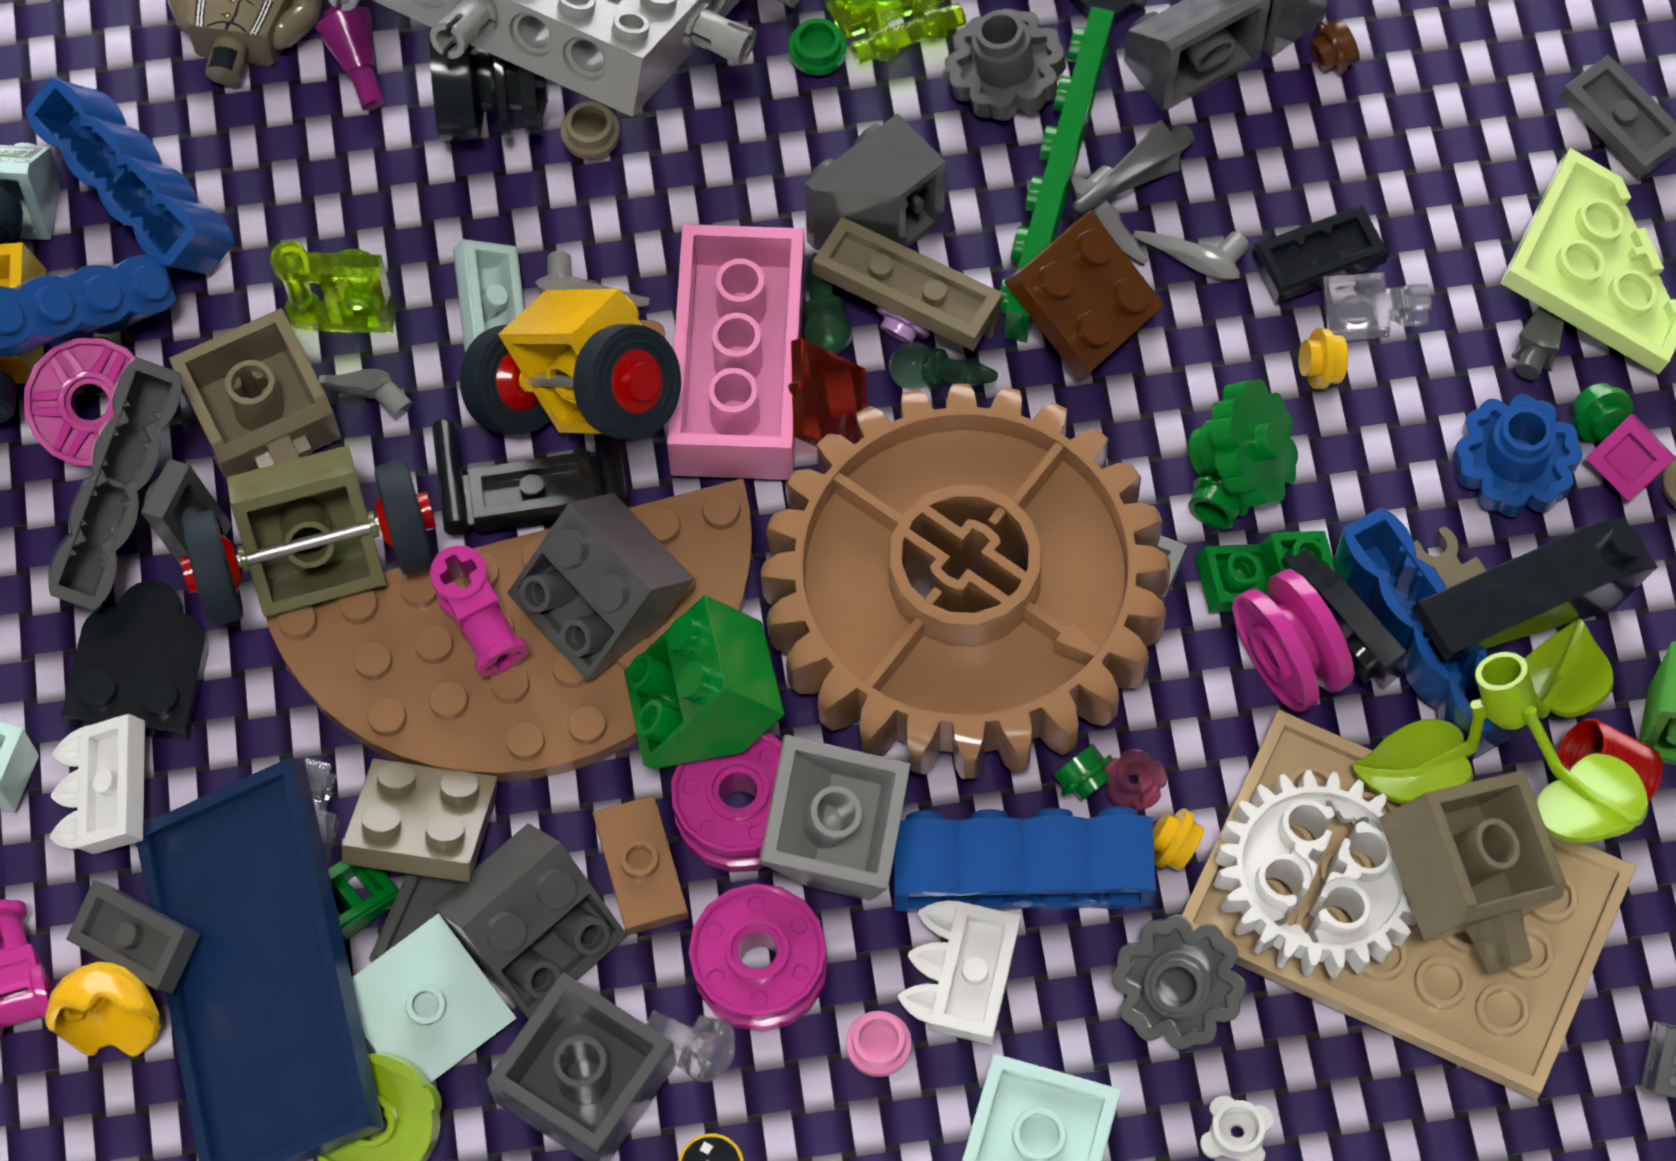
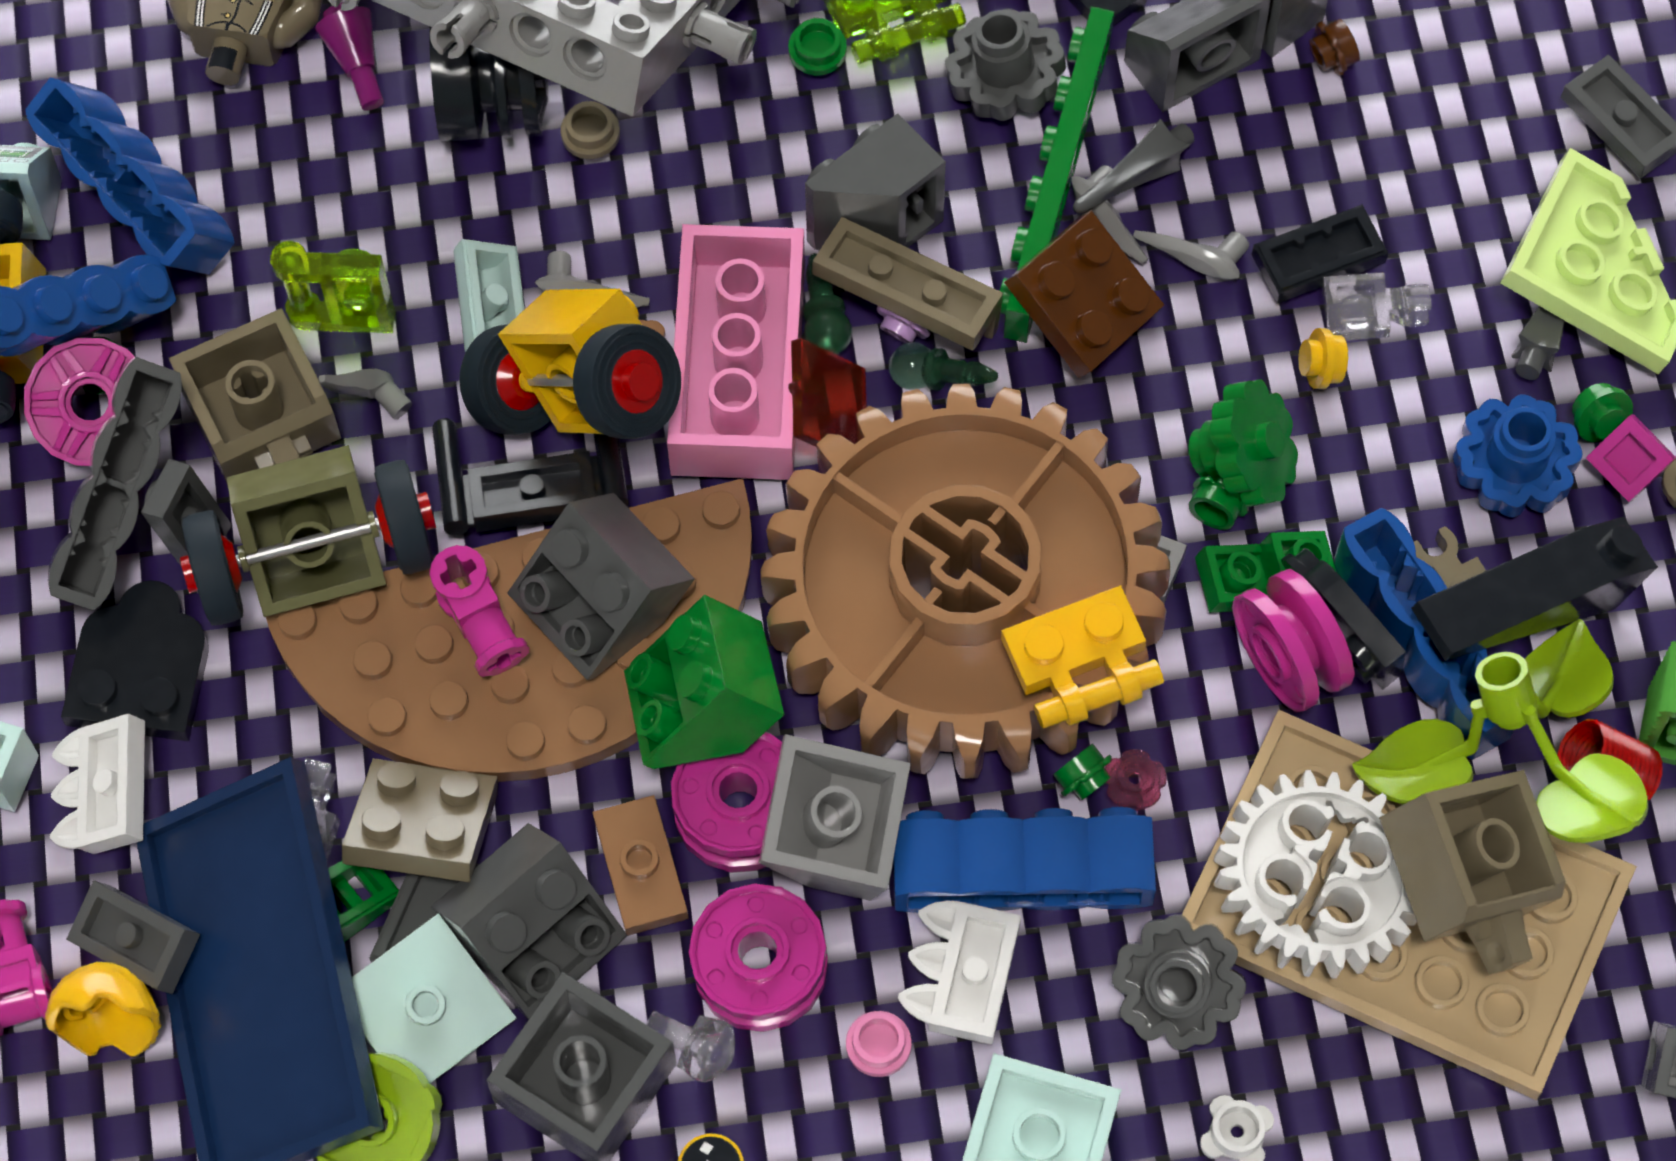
(1076, 641): none -> yellow plate
(1176, 839): yellow plate -> none

